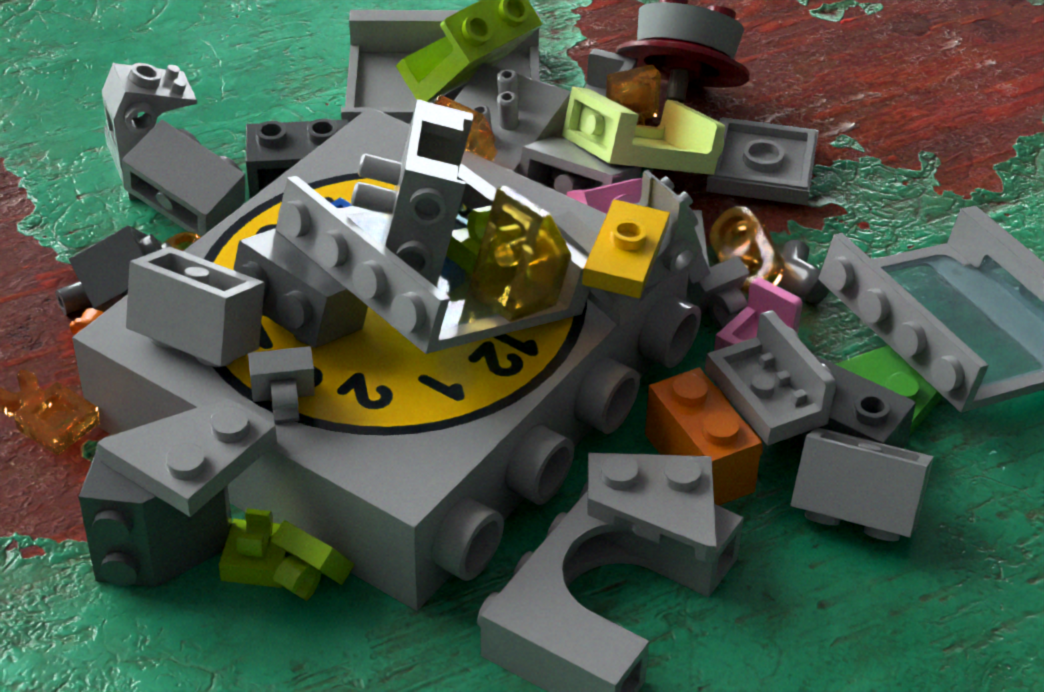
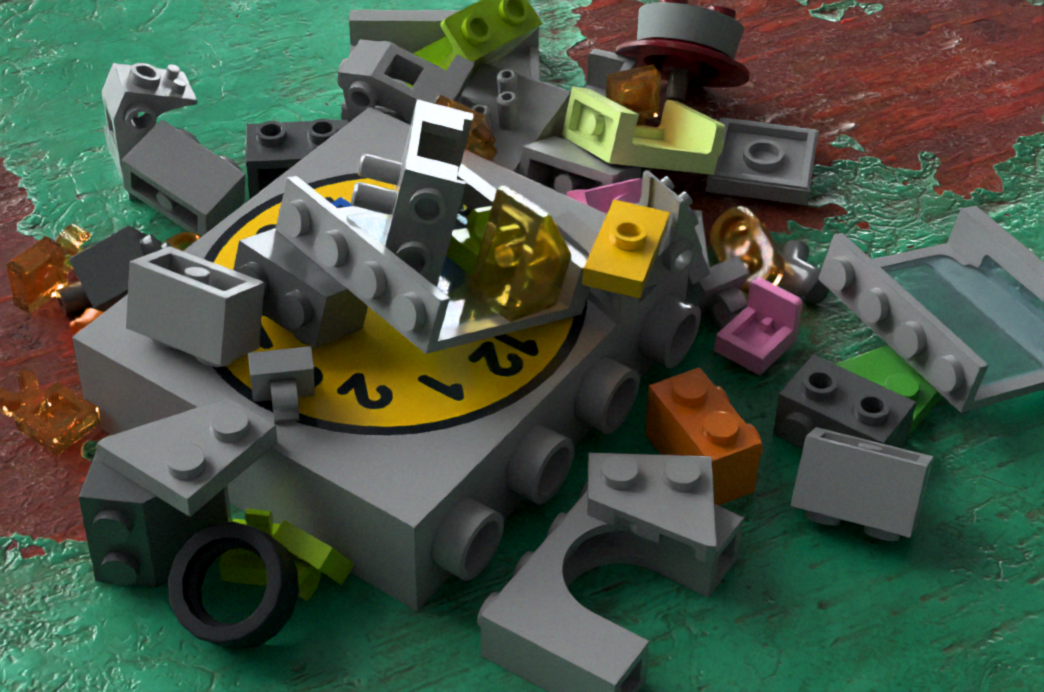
(44, 268): none -> clear orange plate
(189, 573): none -> black tyre
(371, 75): none -> light grey tile
(774, 381): light grey bracket -> none

